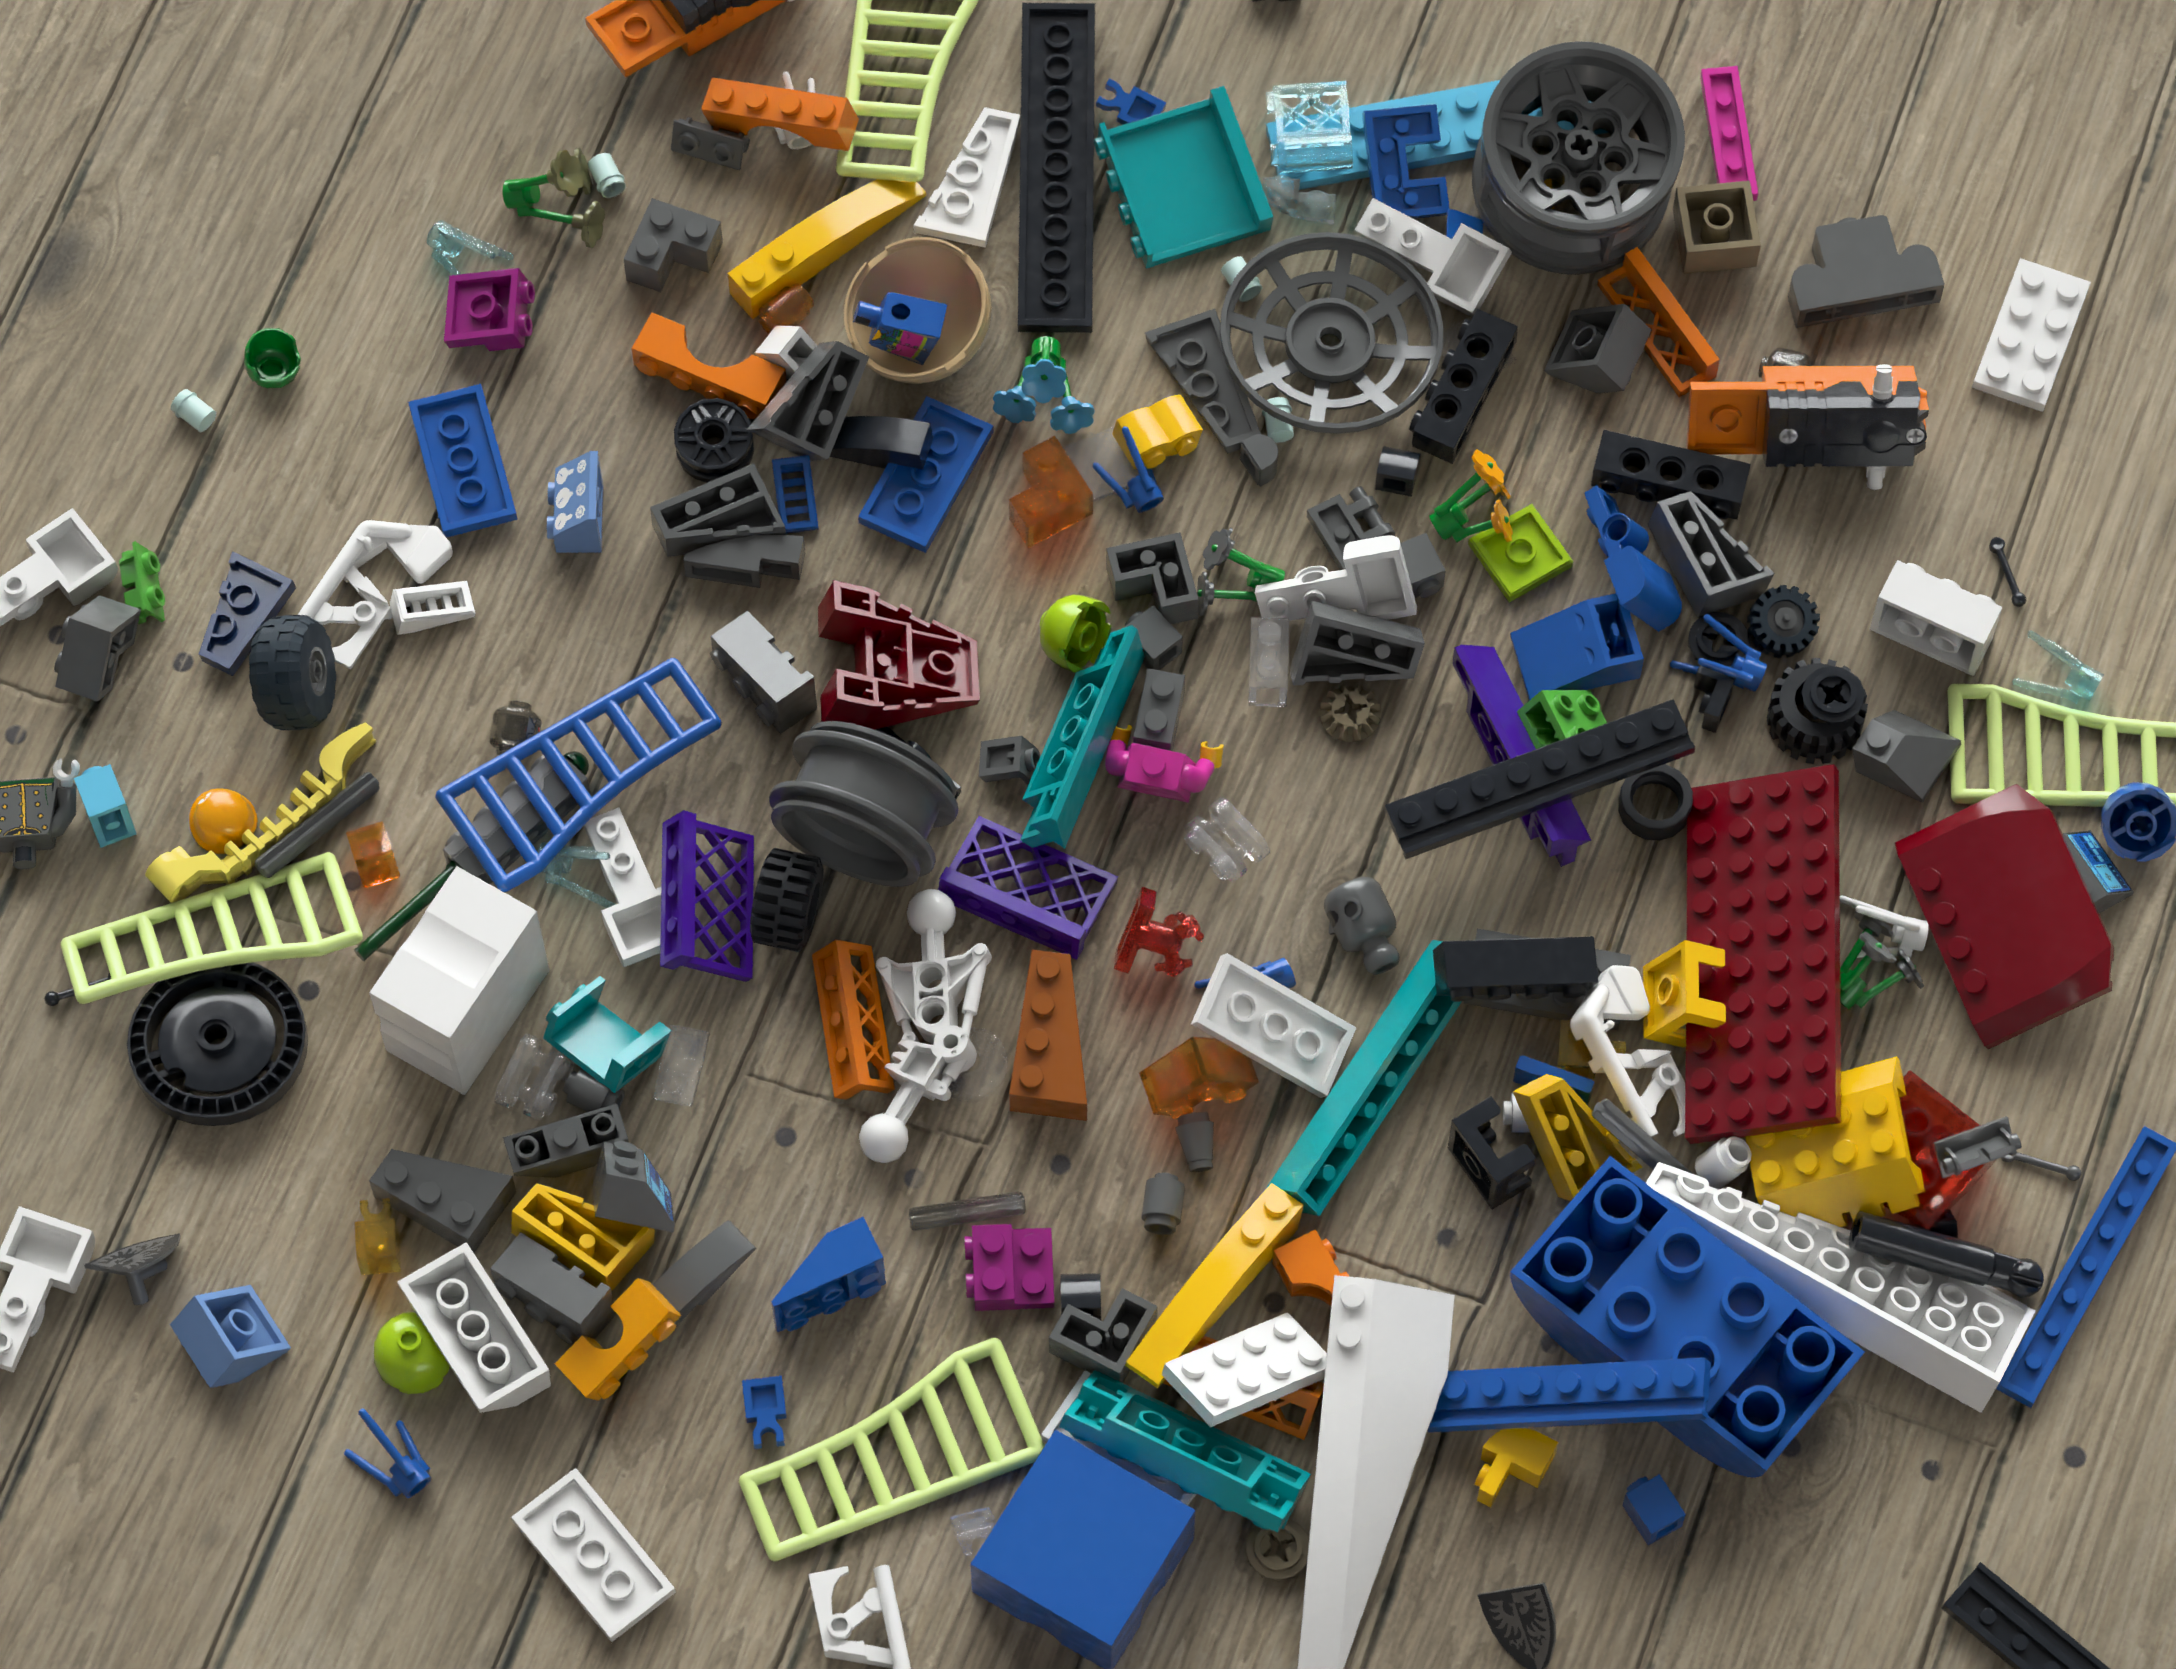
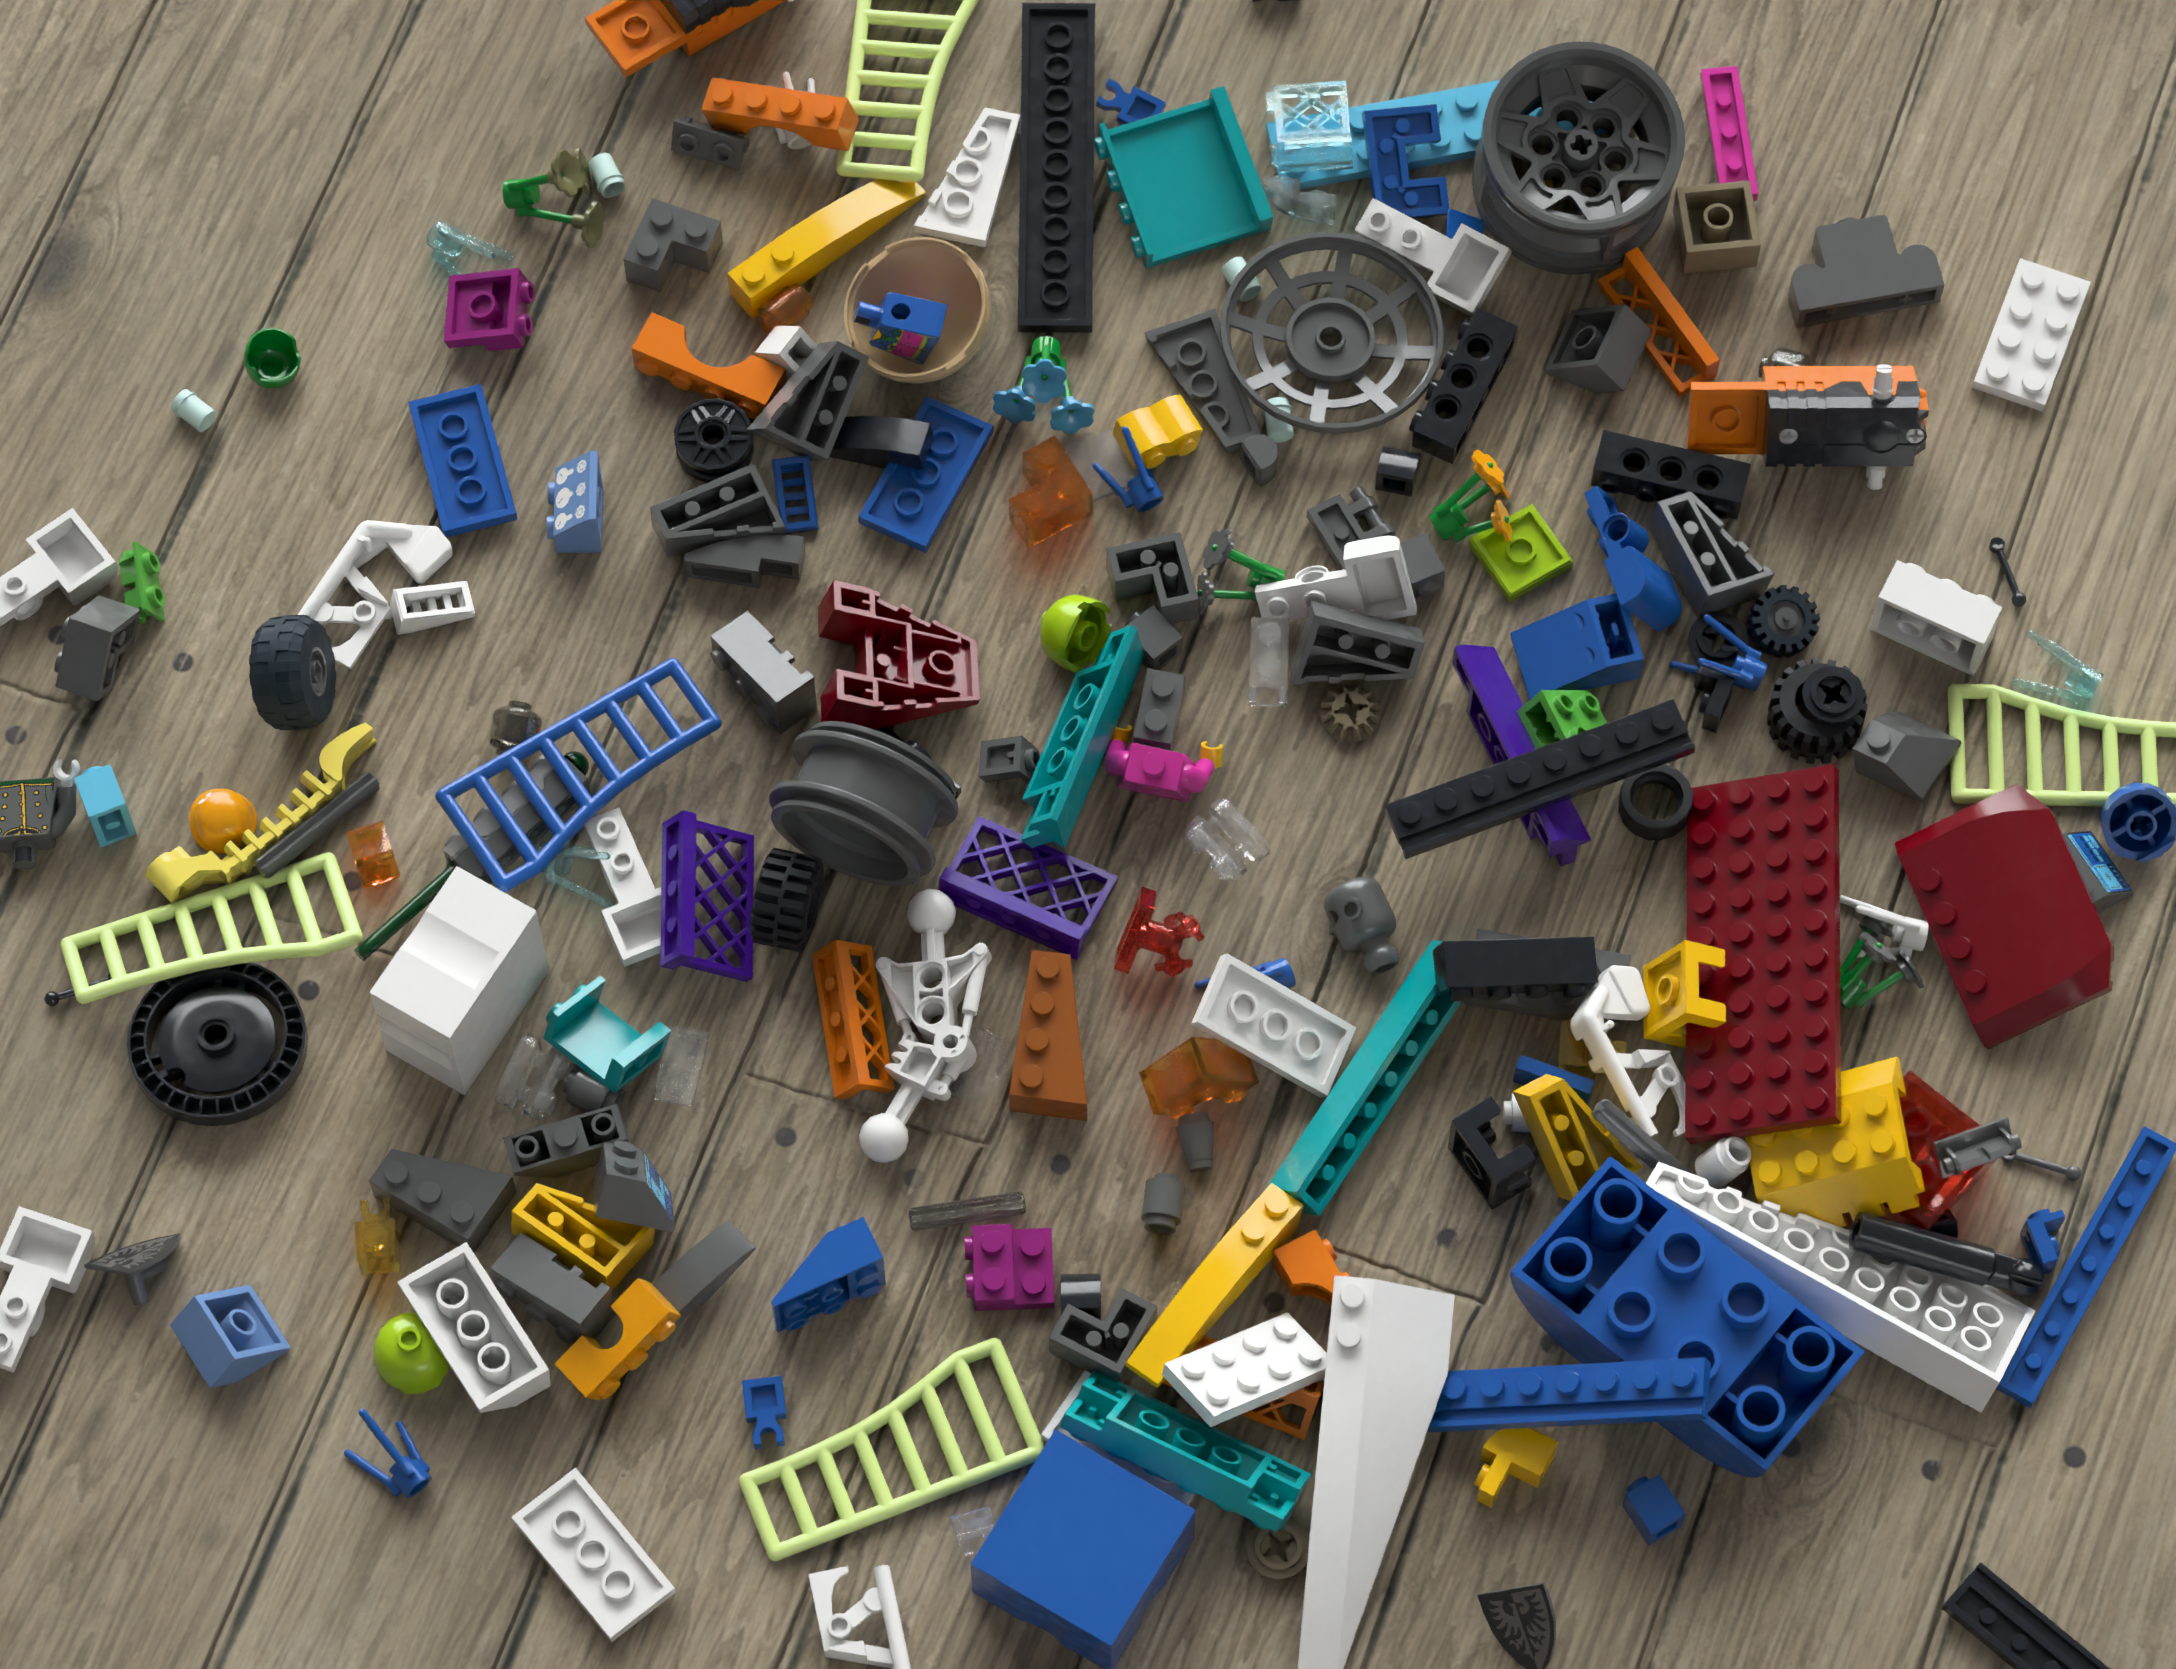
(246, 602): wing -> none
(2038, 1244): none -> blue bracket

